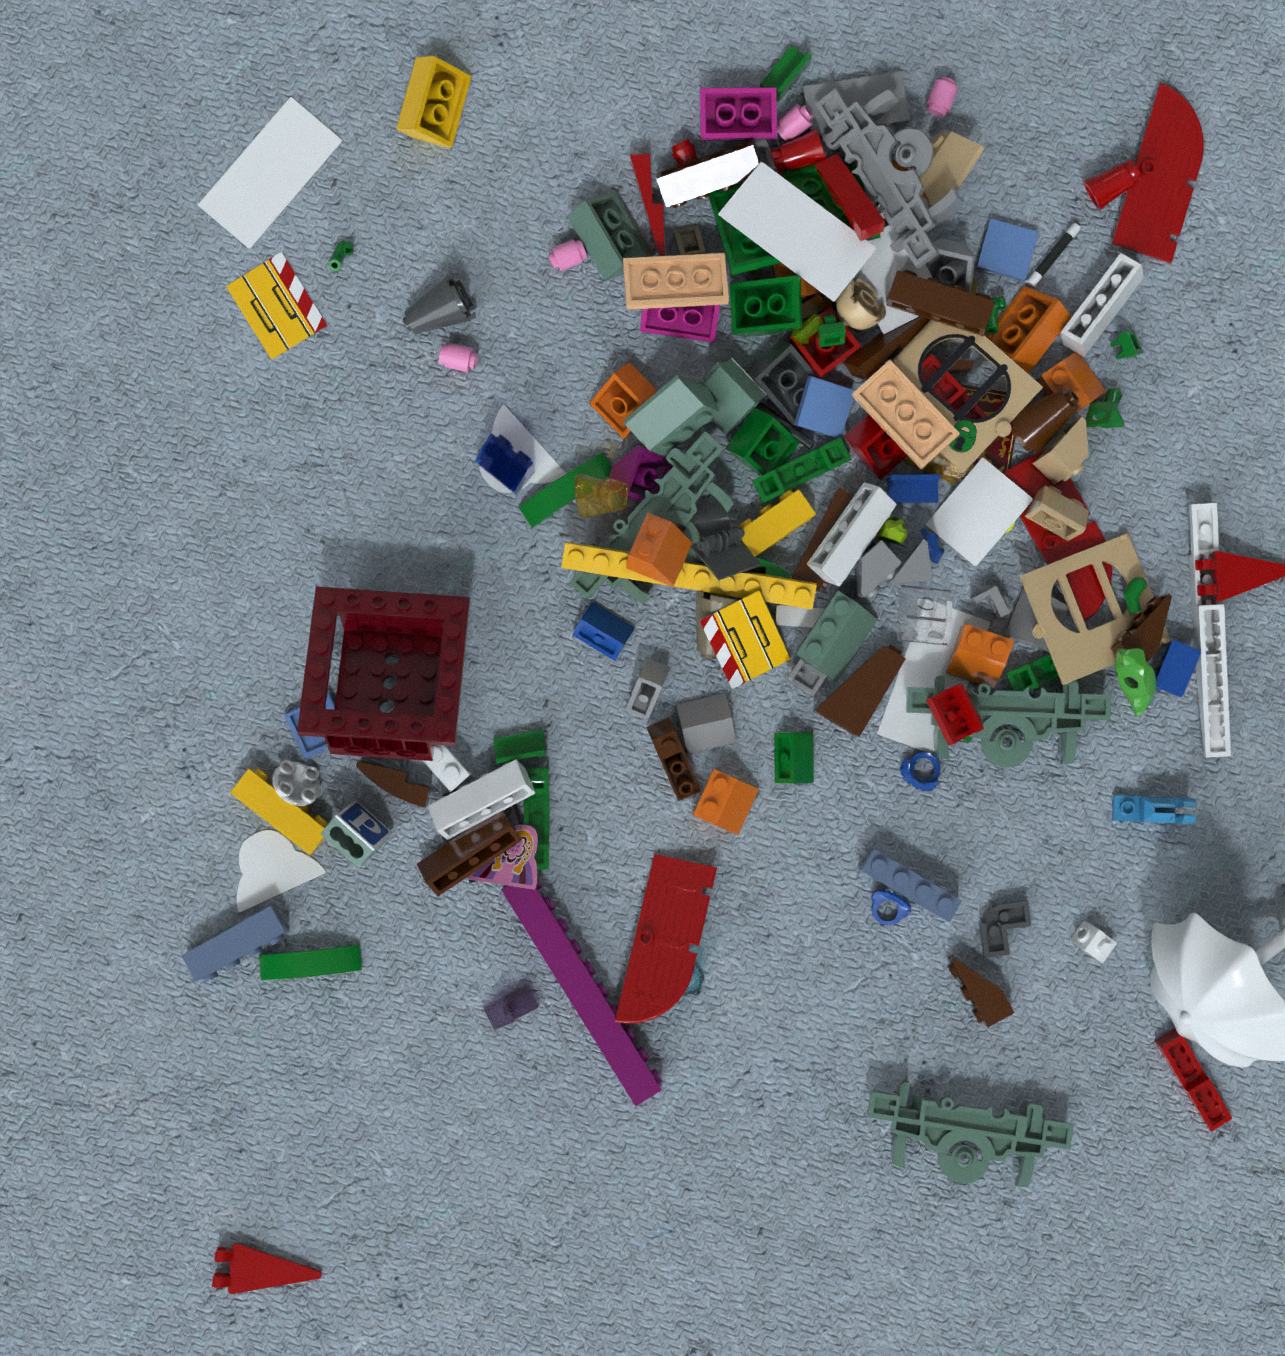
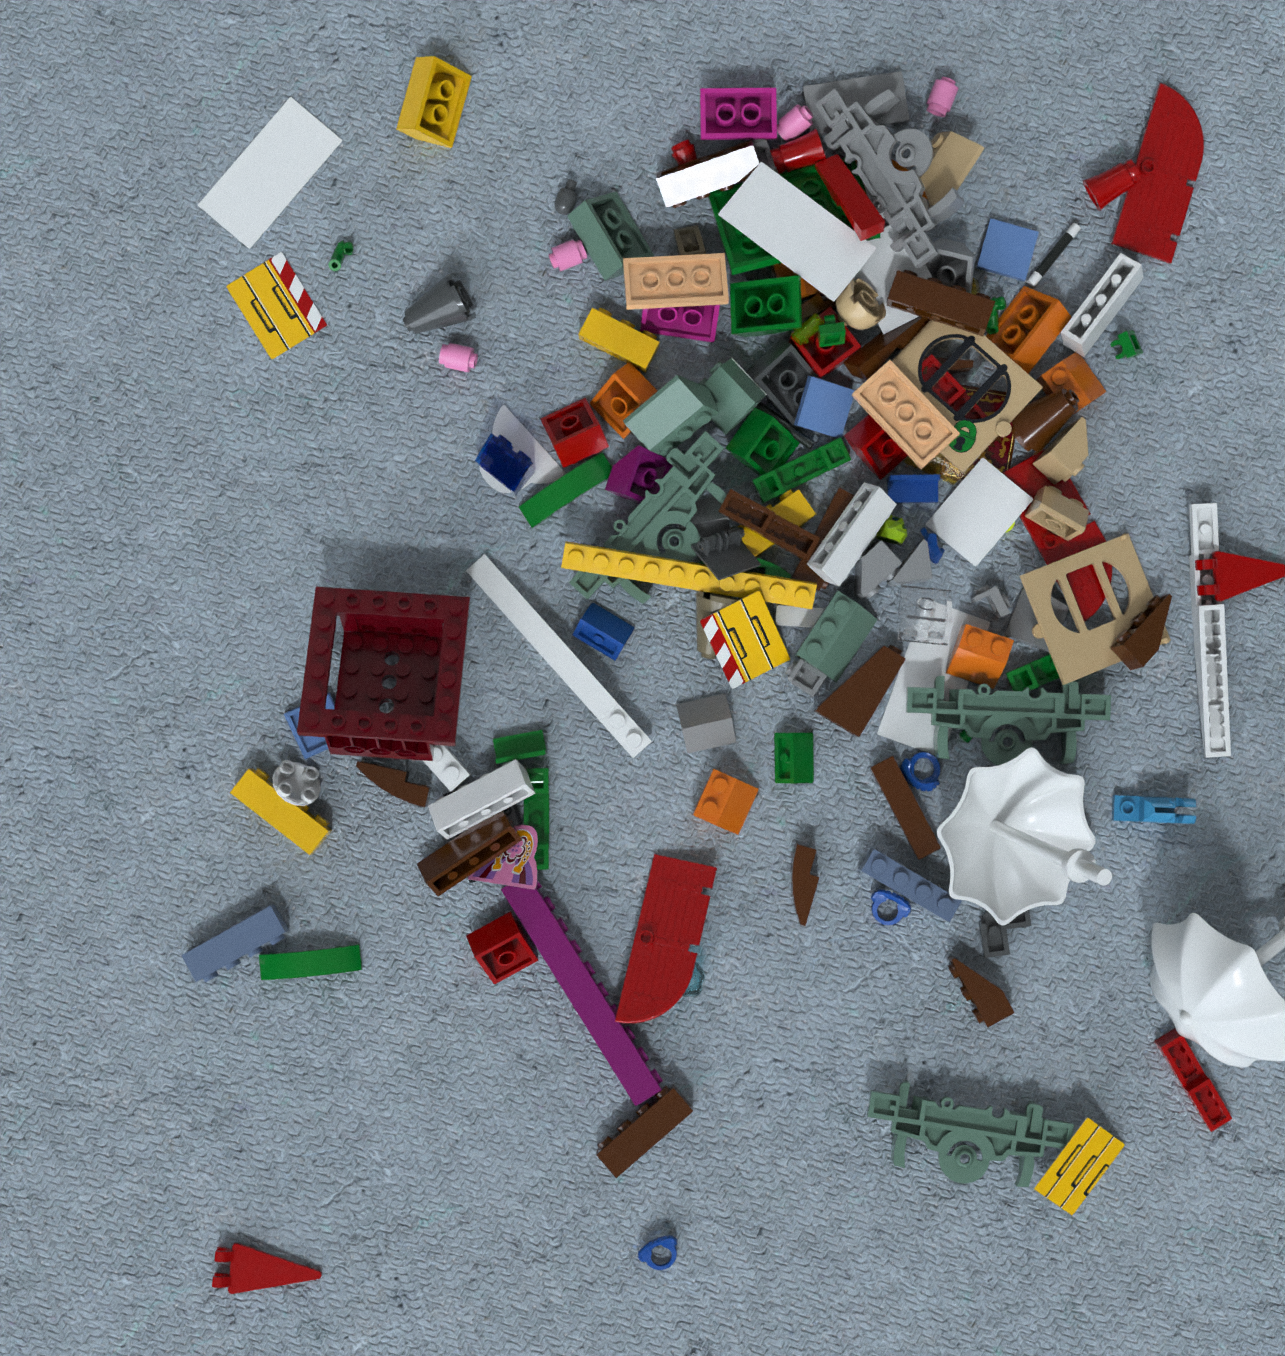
(271, 867): white sticker -> none
(356, 833): piece -> none
(501, 948): none -> red slope
(510, 1007): clear purple slope -> none
(559, 656): none -> white slope
(566, 198): none -> dark grey cylinder
(574, 432): none -> red slope
(599, 496): clear yellow slope -> none
(619, 339): none -> yellow brick
(644, 1130): none -> reddish brown brick
(647, 688): light grey slope -> none
(654, 212): red slope -> none
(659, 550): orange slope -> none
(668, 1242): none -> blue piece
(673, 759): reddish brown slope -> none
(769, 525): none -> reddish brown slope
(786, 71): green panel -> none
(802, 882): none -> reddish brown slope
(905, 807): none -> reddish brown slope
(955, 713): red bracket -> none
(1019, 837): none -> white piece
(1079, 1166): none -> yellow sticker
(1093, 941): white bracket -> none
(1106, 412): green bracket -> none
(1132, 593): green arm -> none
(1134, 665): bright green piece -> none
(1176, 668): blue panel -> none

